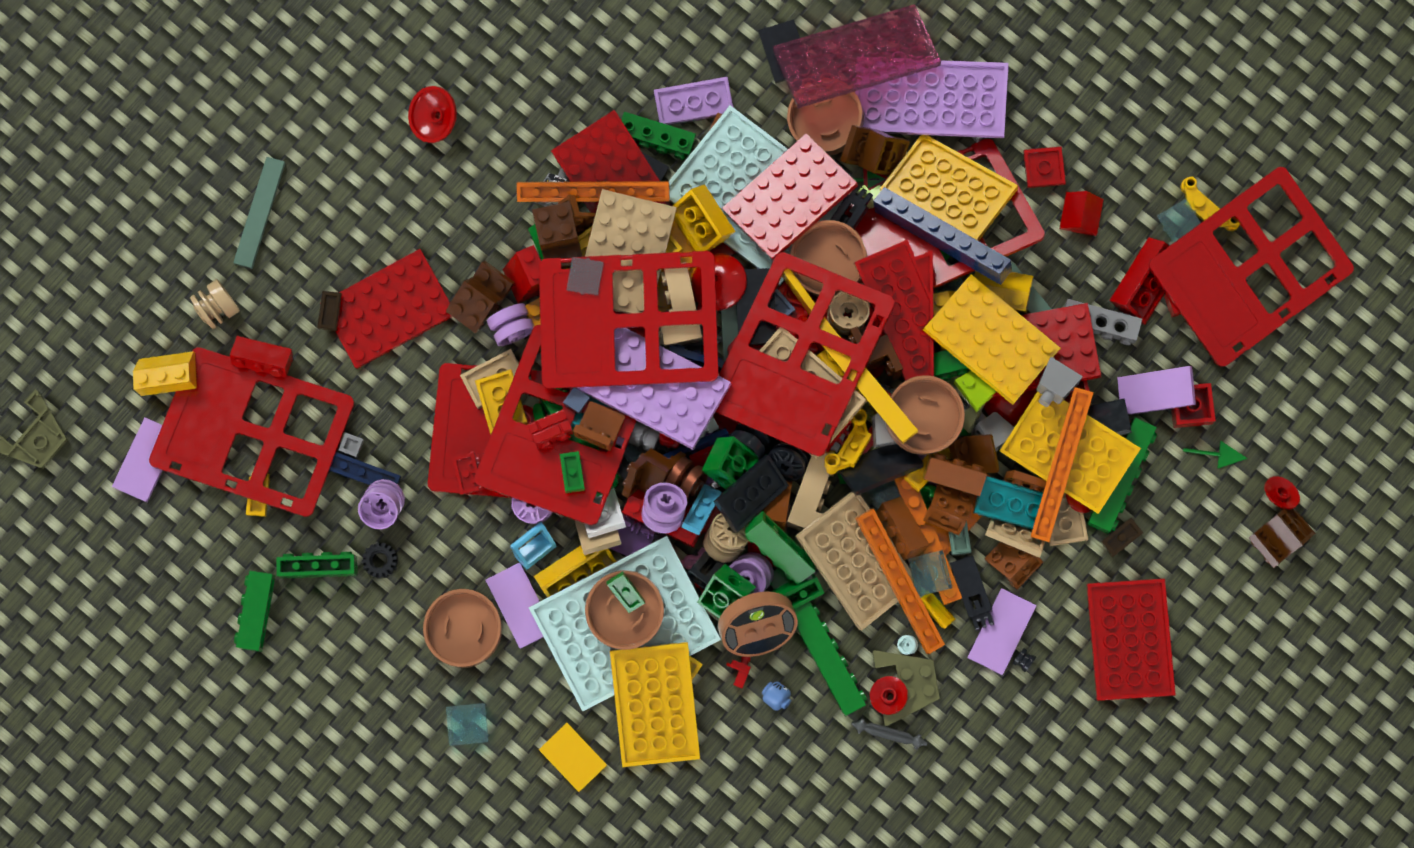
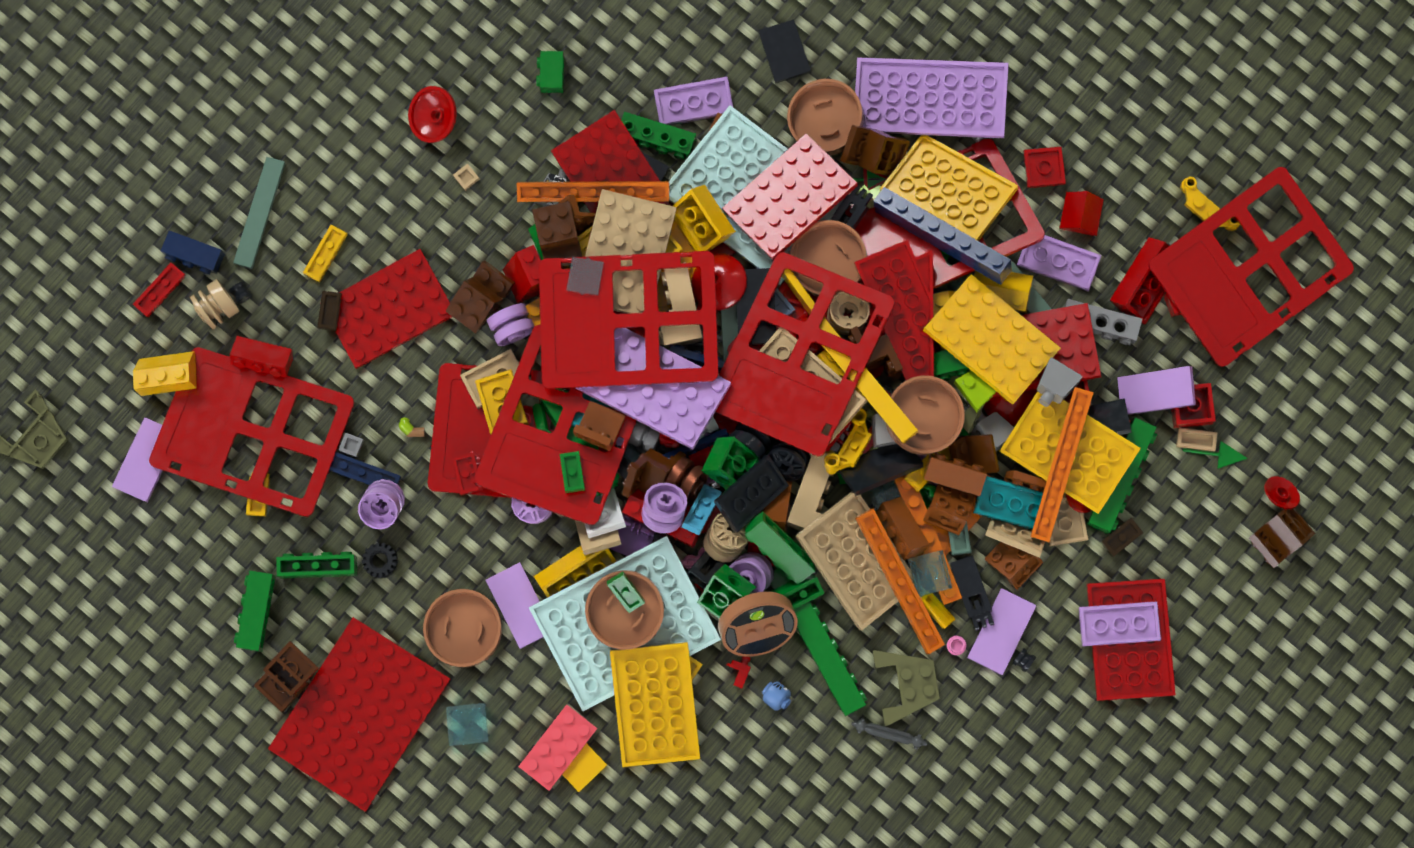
(159, 290): none -> red plate
(192, 253): none -> dark blue brick
(240, 292): none -> black wheel
(286, 676): none -> reddish brown bracket
(325, 253): none -> yellow tile
(359, 714): none -> red plate
(406, 427): none -> arm
(466, 177): none -> tan plate
(536, 548): medium azure tile -> none
(550, 429): red brick -> none
(551, 72): none -> green brick
(558, 747): none -> coral plate
(576, 400): sand blue tile -> none
(856, 56): clear pink plate -> none
(880, 692): red dish -> none
(907, 644): light aqua tile -> none
(956, 645): none -> bright pink plate
(1061, 262): none -> lavender tile
(1119, 624): none -> lavender tile
(1179, 220): clear light blue piece -> none
(1196, 439): none -> tan tile

